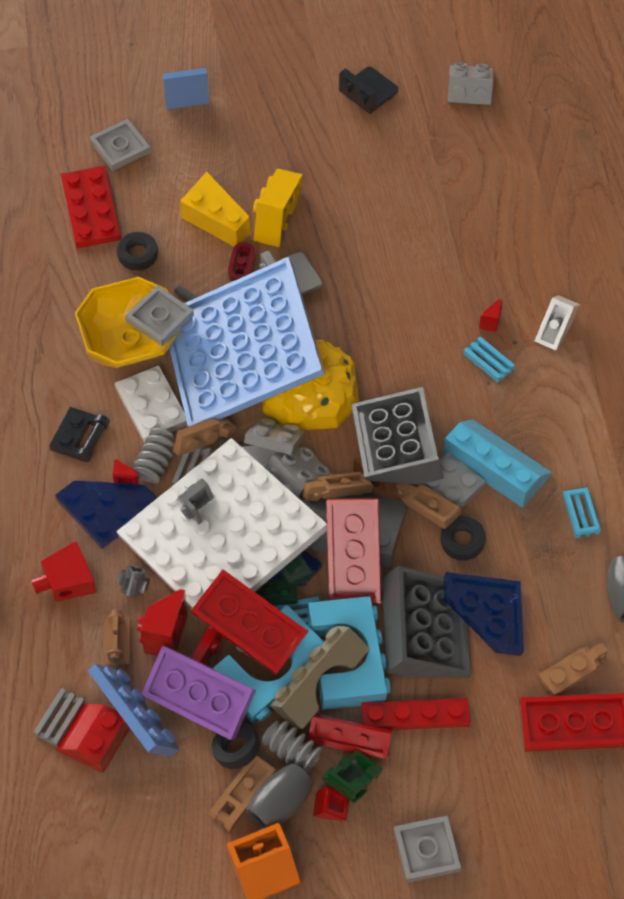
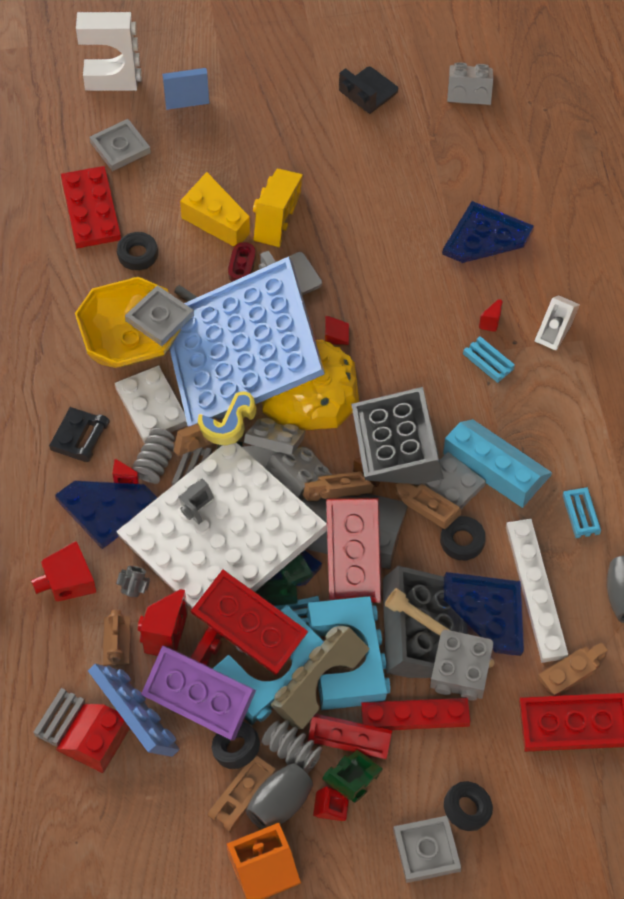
(115, 31): none -> white arch
(232, 425): none -> light yellow animal
(336, 331): none -> red slope
(398, 602): none -> tan piece
(458, 816): none -> black tyre
(461, 664): none -> light grey bracket
(485, 233): none -> clear blue plate
(536, 591): none -> white plate

